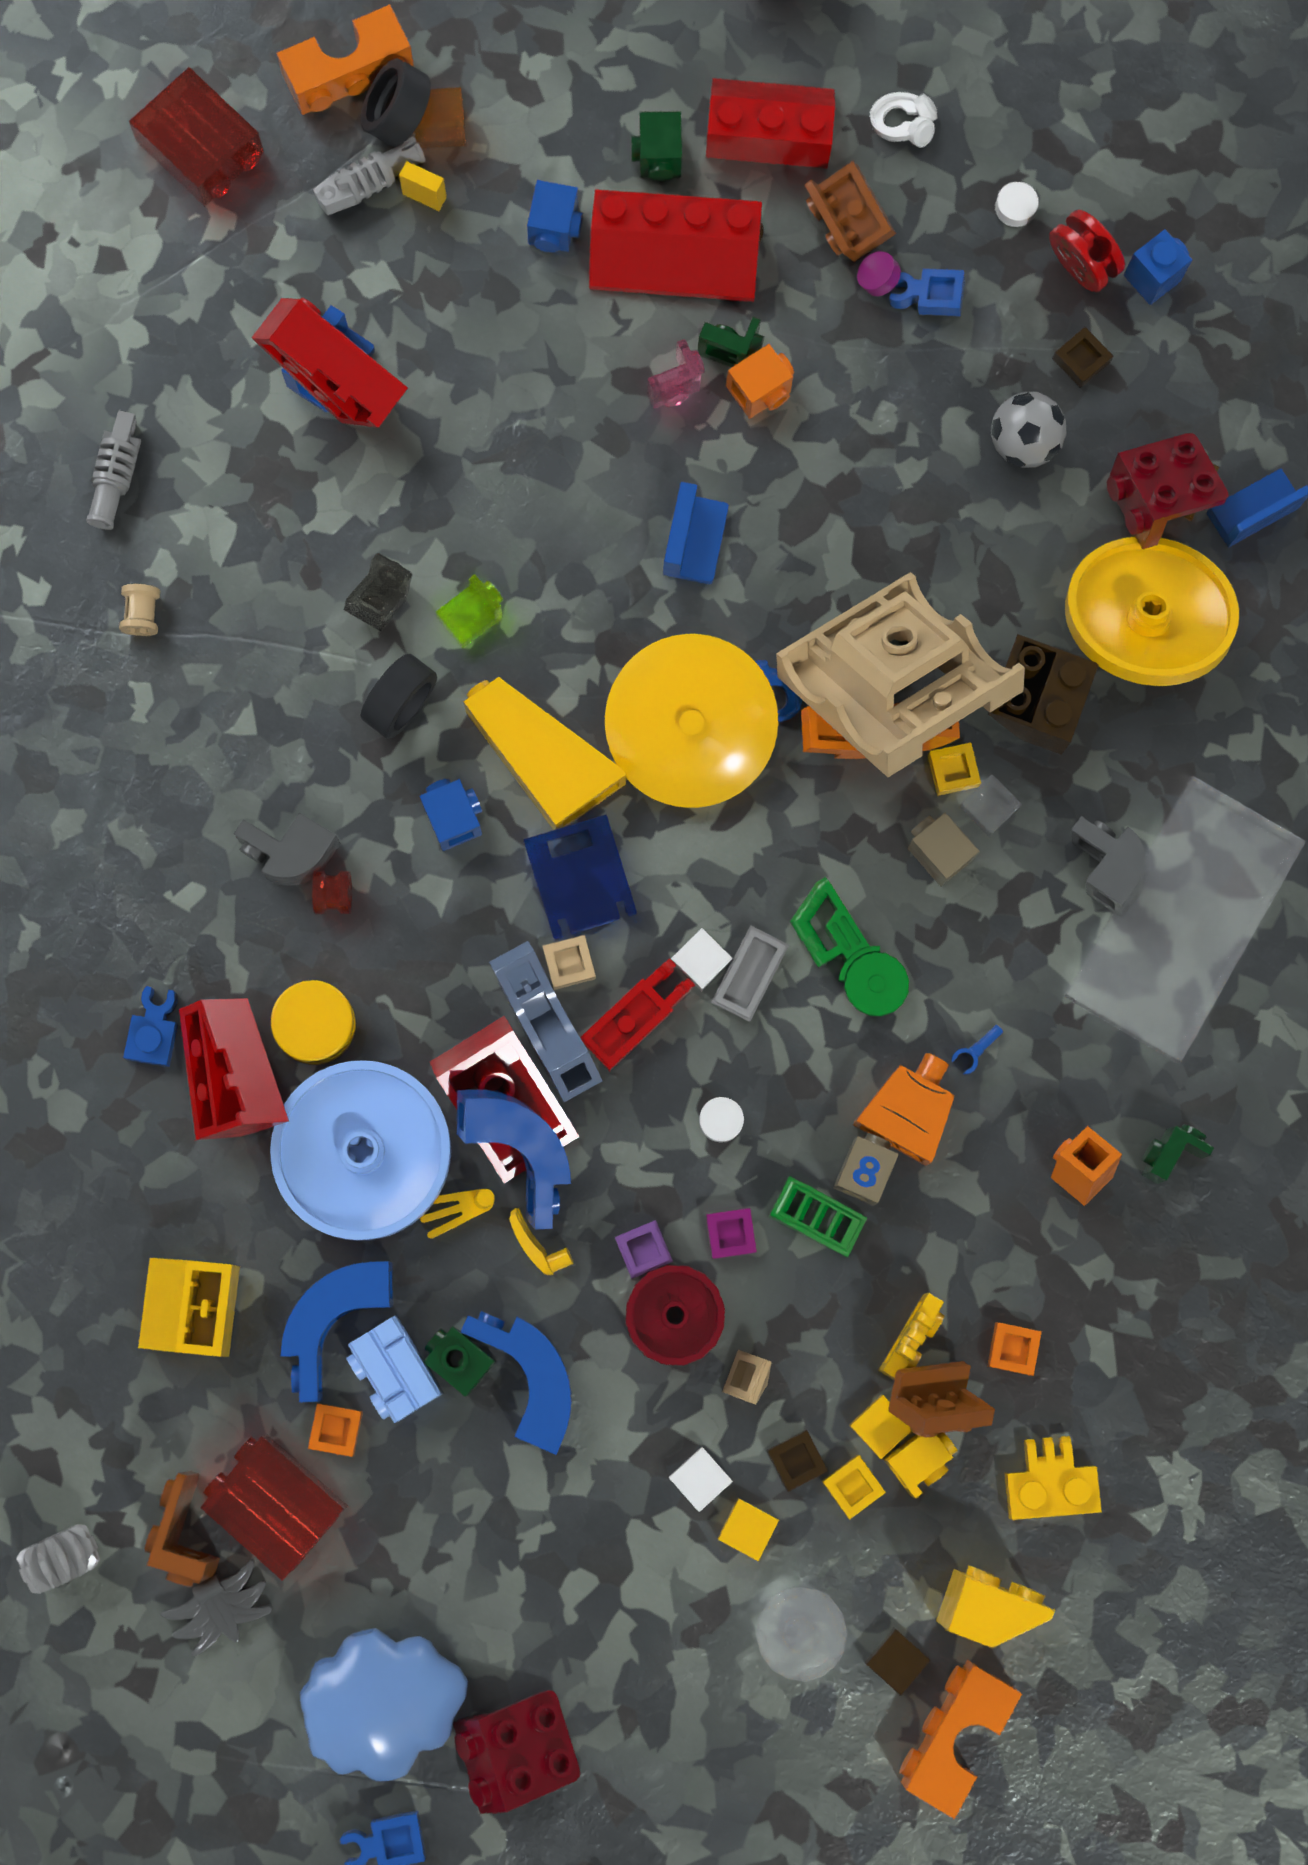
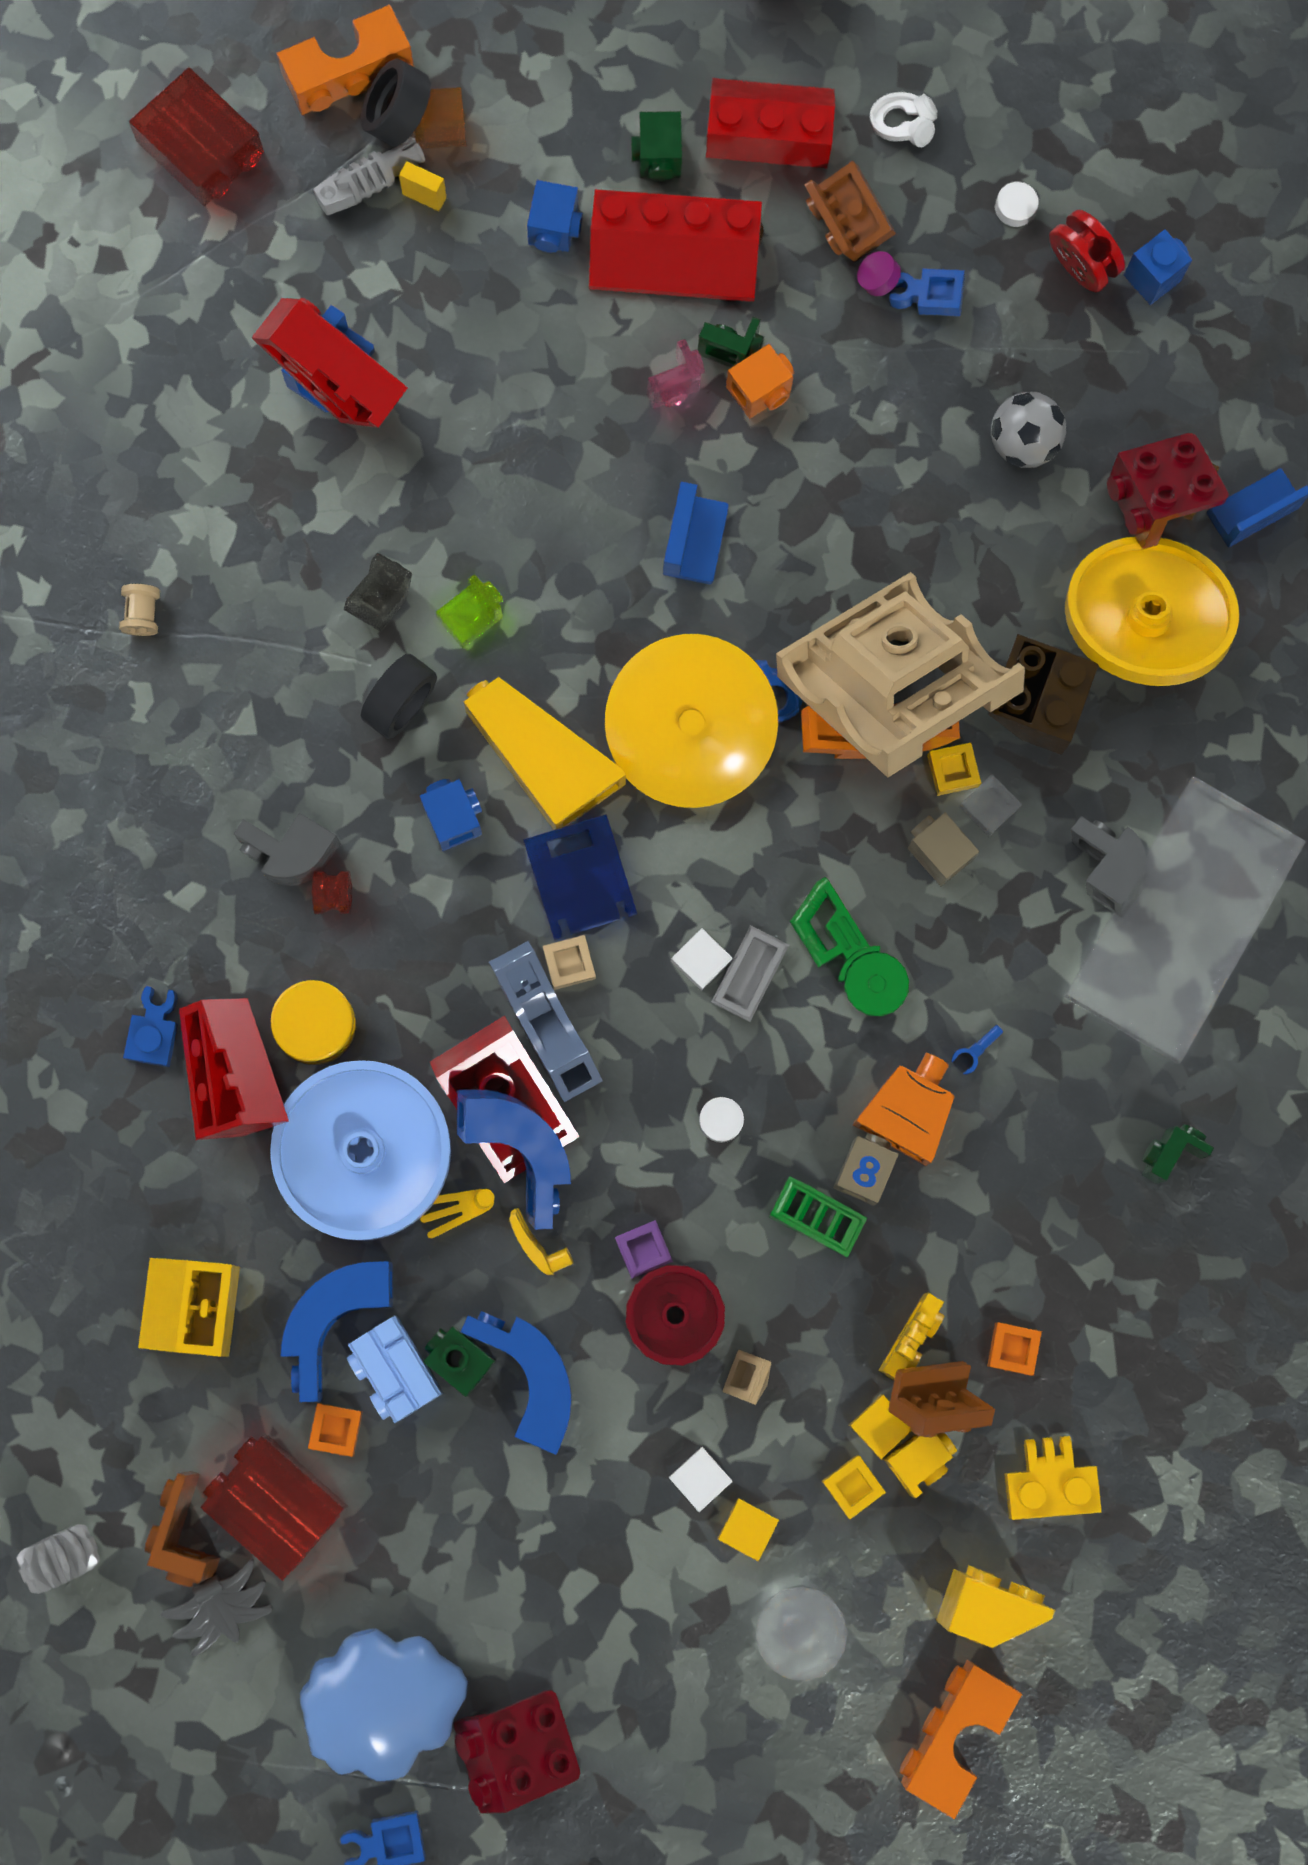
(113, 470): light grey hinge -> none
(633, 1017): red hinge -> none
(731, 1233): magenta tile -> none
(797, 1460): dark brown tile -> none
(897, 1661): dark brown tile -> none
(1082, 357): dark brown tile -> none
(1085, 1165): orange brick -> none

